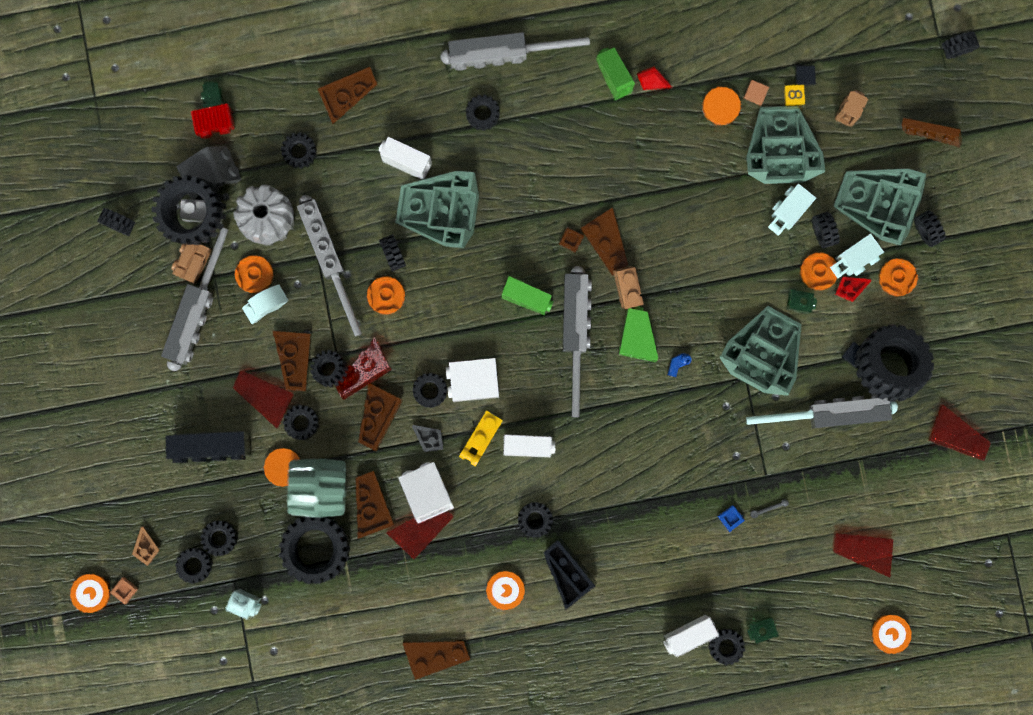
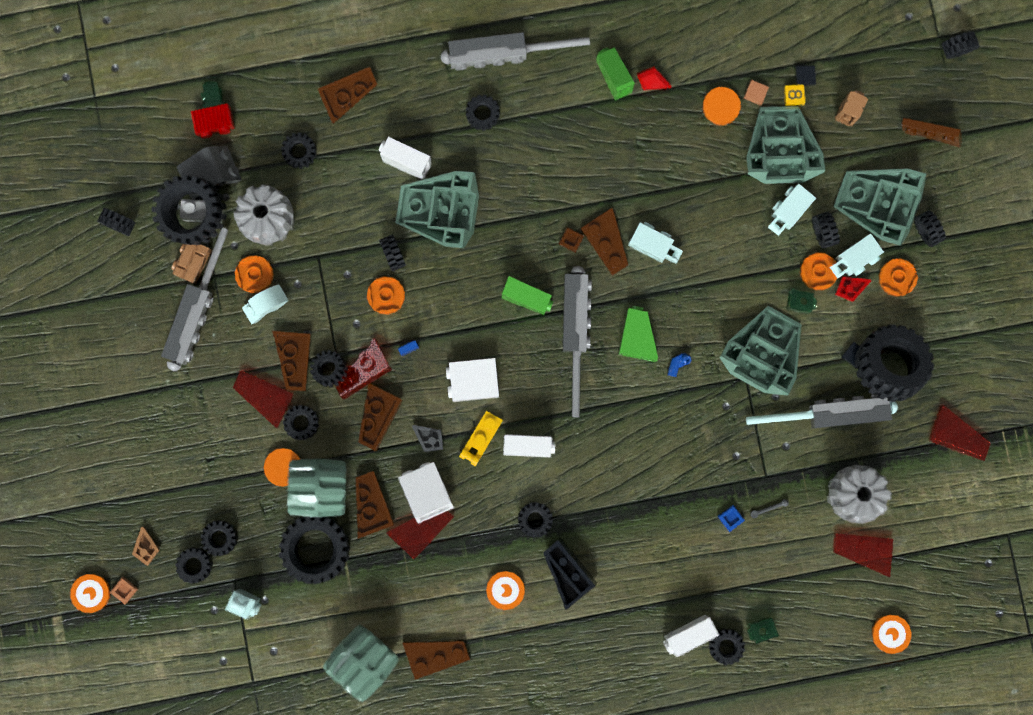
(208, 445): black brick -> none
(326, 252): light grey piece -> none
(361, 663): none -> sand green wheel
(409, 347): none -> blue tile
(421, 381): black tyre -> none
(628, 287): medium nougat brick -> none
(654, 243): none -> light aqua brick
(871, 494): none -> light grey wheel

